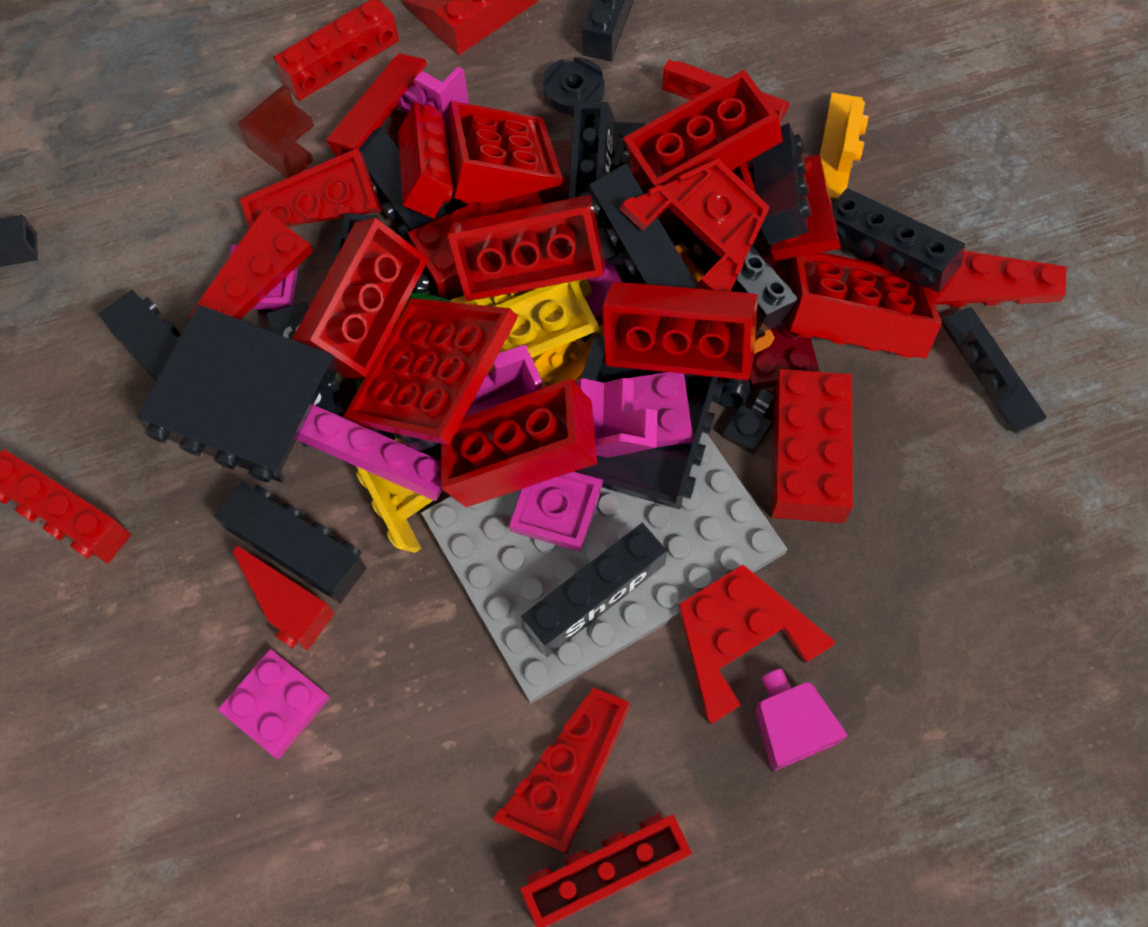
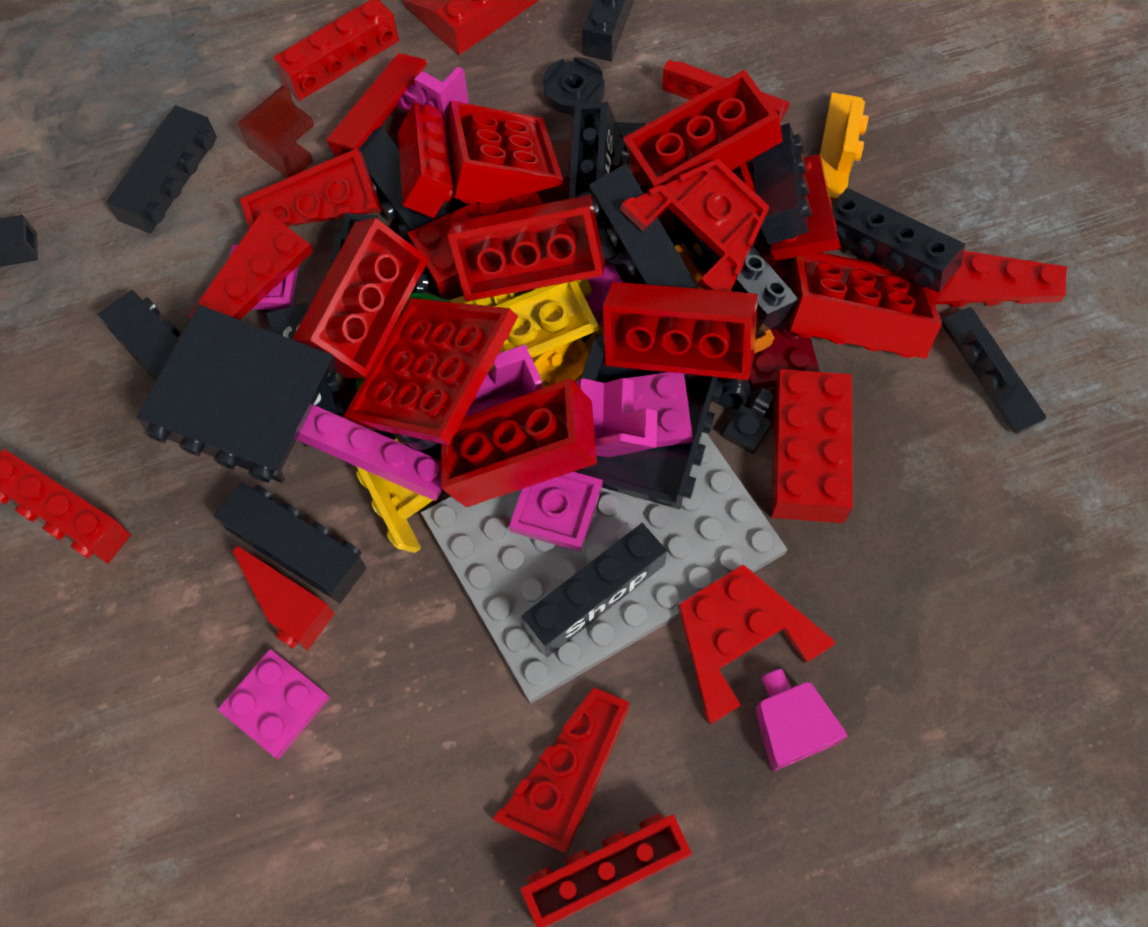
(162, 169): none -> black brick

